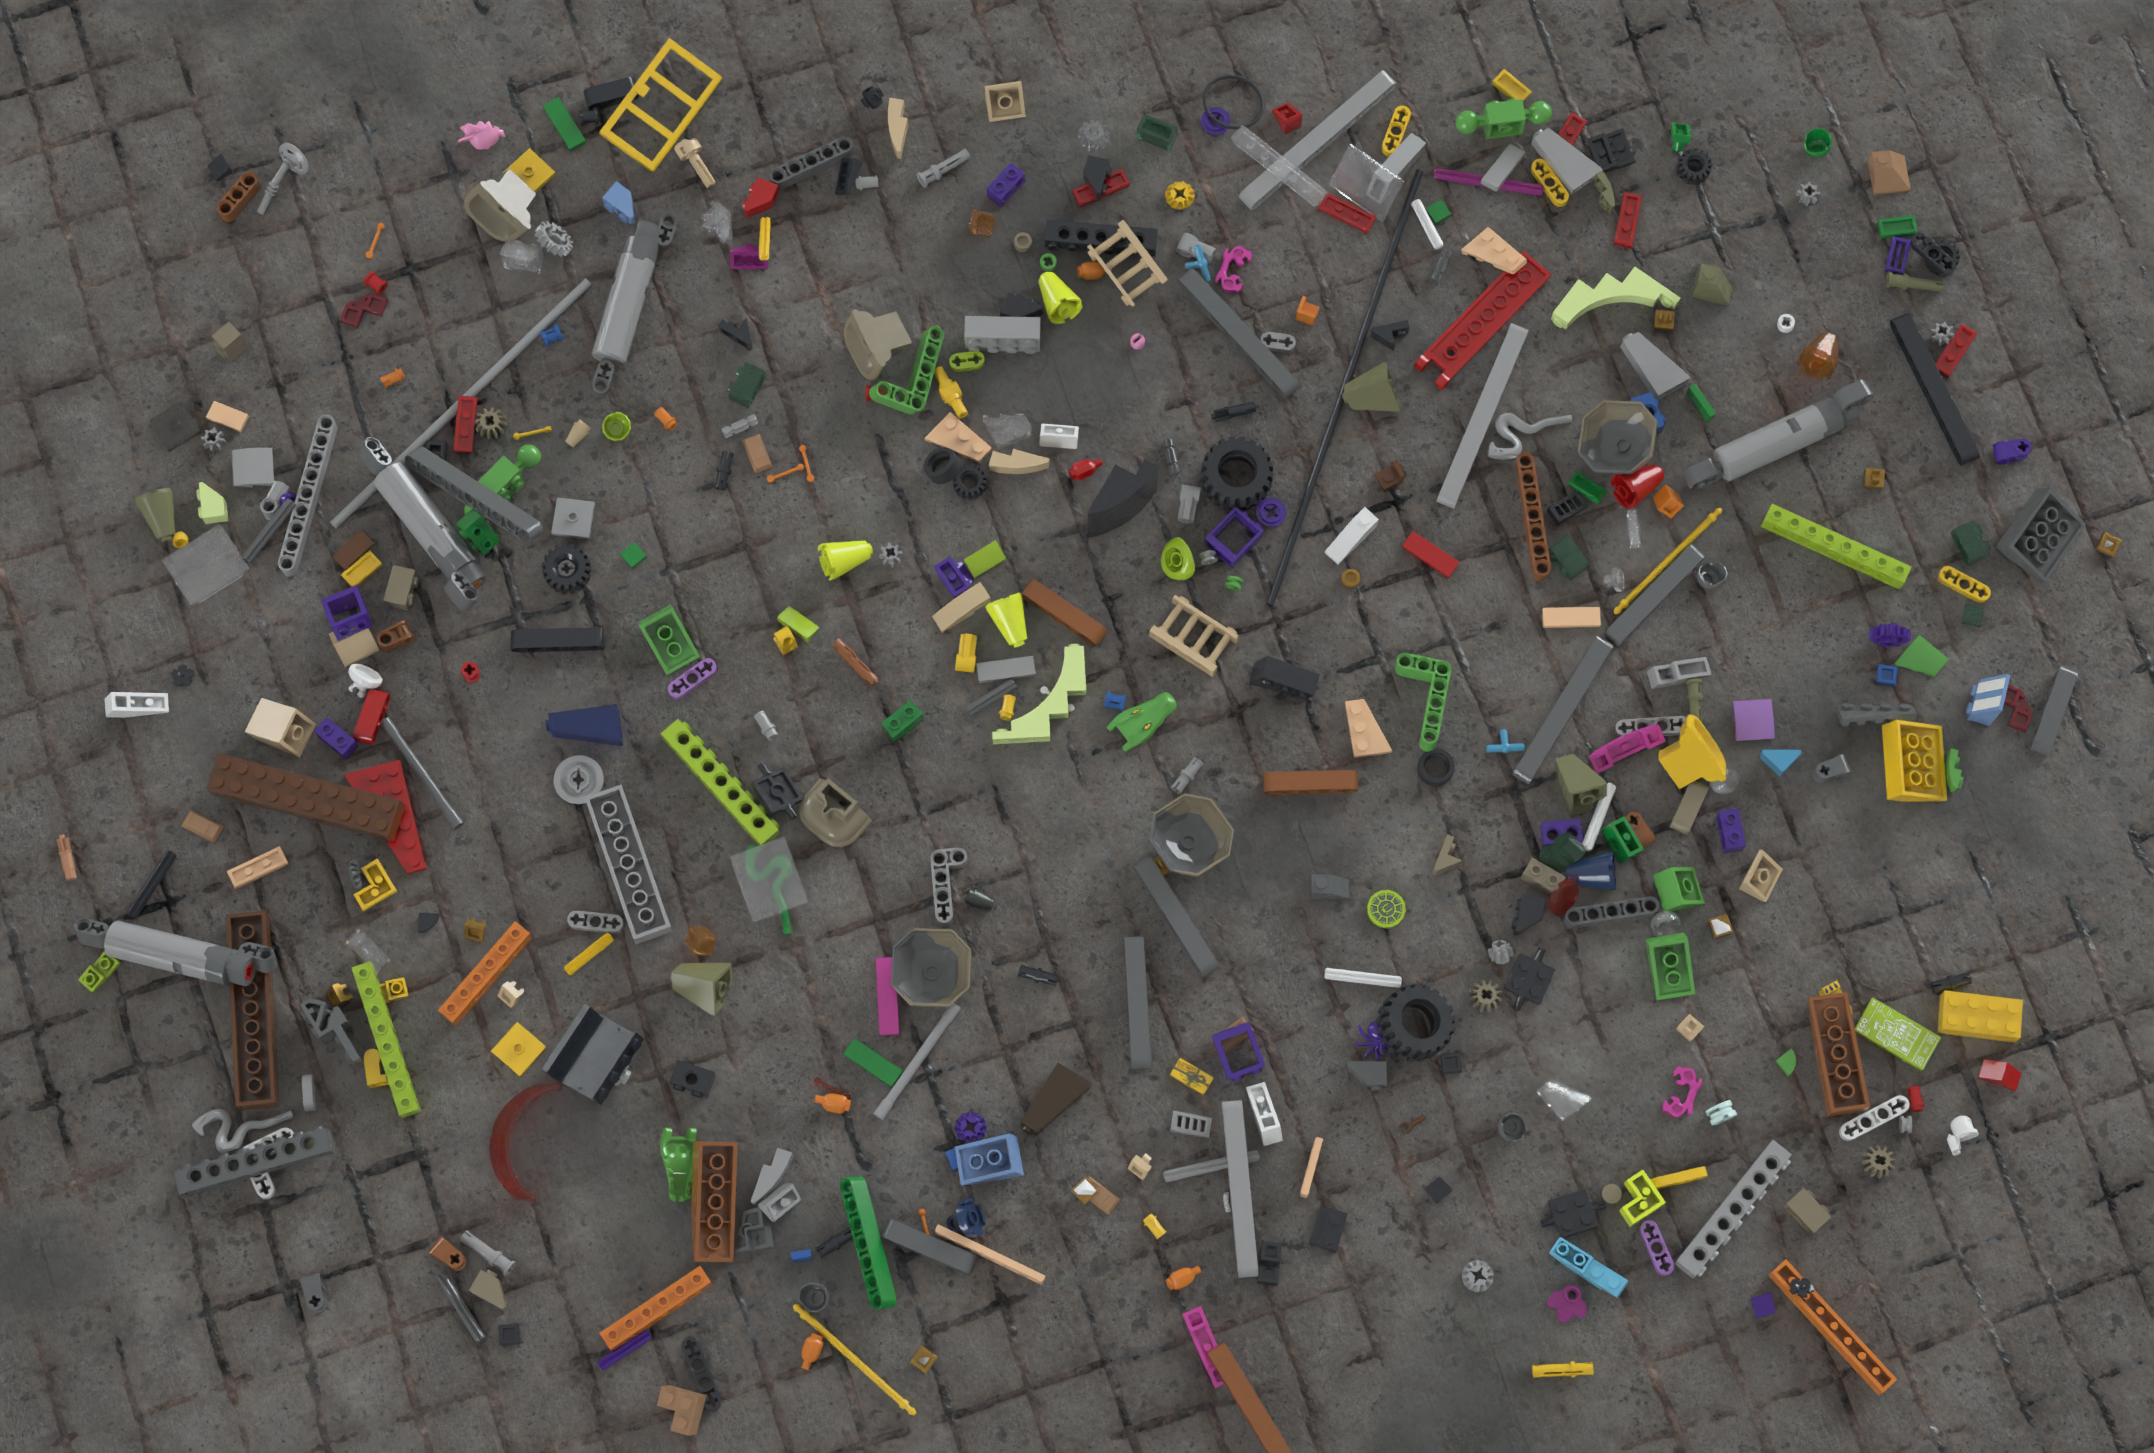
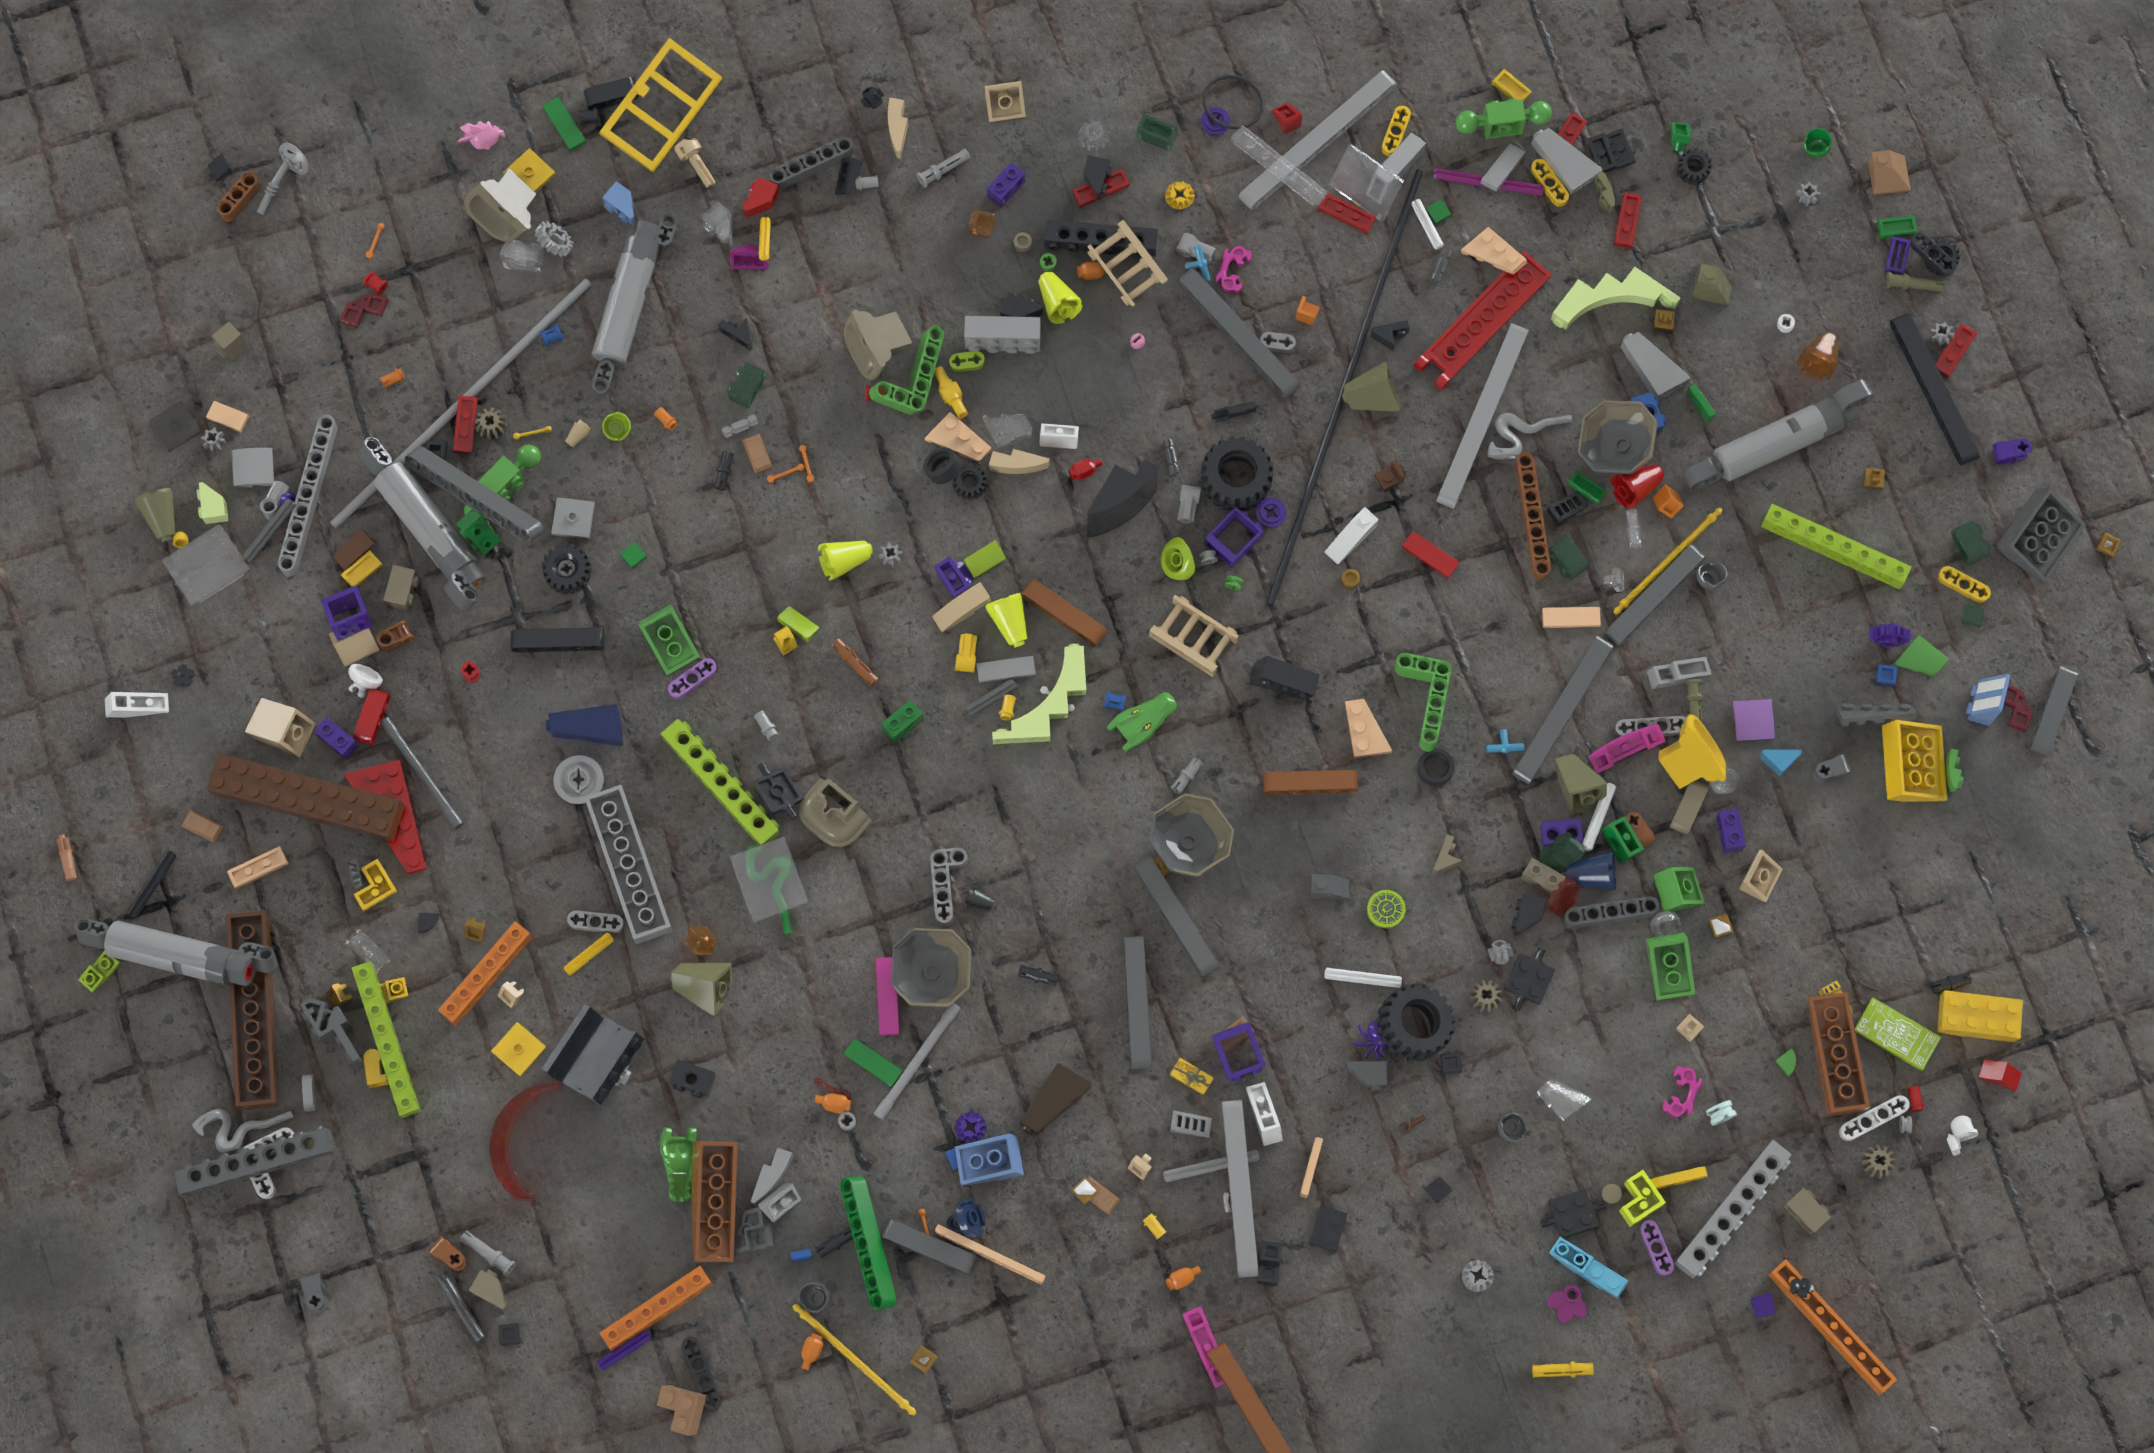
(842, 1117): none -> light grey bush

